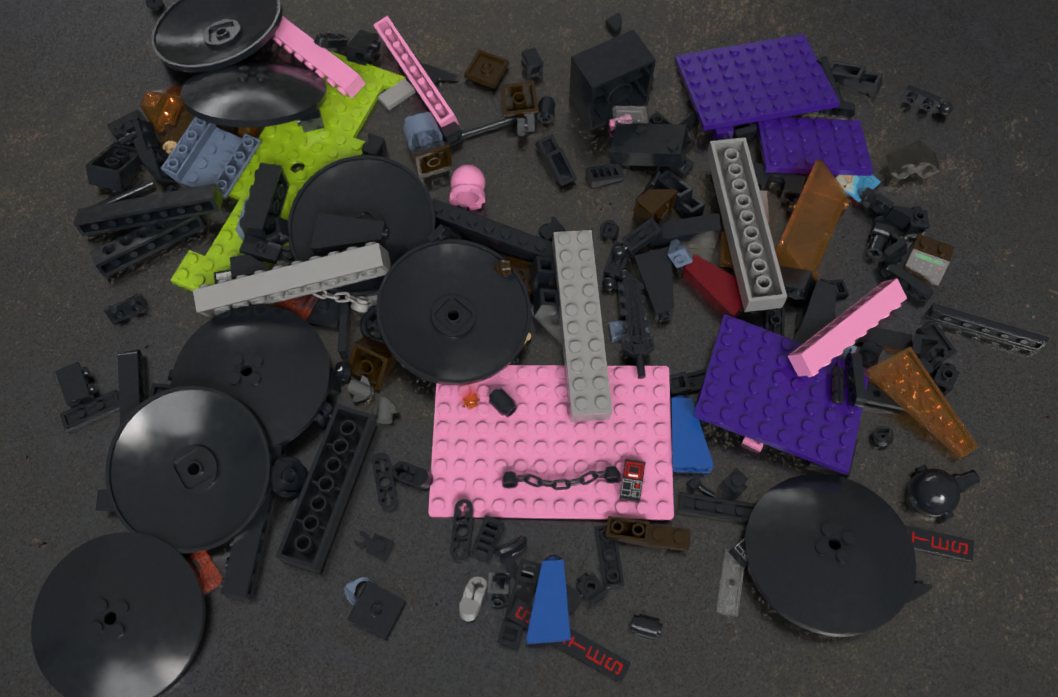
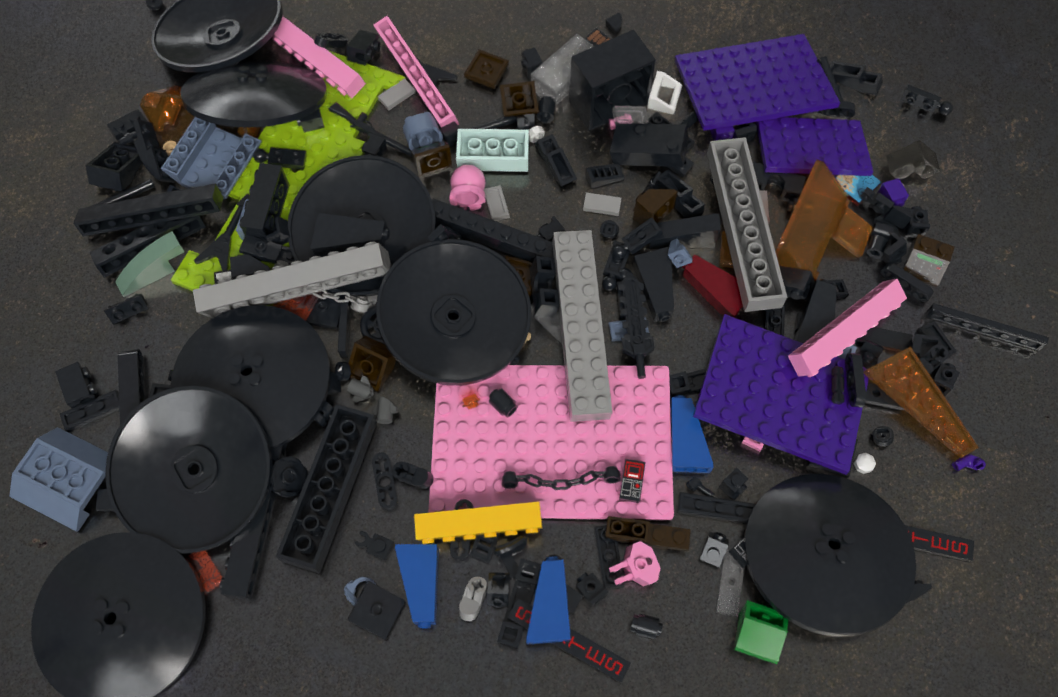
(59, 477): none -> sand blue slope
(149, 264): none -> sand green slope
(221, 246): none -> black piece
(285, 157): none -> black plate
(359, 125): none -> black piece
(420, 579): none -> blue slope
(478, 521): none -> yellow brick
(493, 149): none -> light aqua brick
(496, 203): none -> light grey tile
(504, 267): dark brown plate -> none
(536, 133): none -> white tile
(553, 75): none -> clear piece
(602, 204): none -> light grey tile
(638, 565): none -> bright pink hinge
(657, 104): none -> white tile
(715, 548): none -> bracket
(761, 632): none -> green slope
(852, 232): none -> clear orange plate
(864, 463): none -> white tile
(894, 191): none -> dark purple brick
(937, 491): black piece -> none
(969, 461): none -> dark purple arm

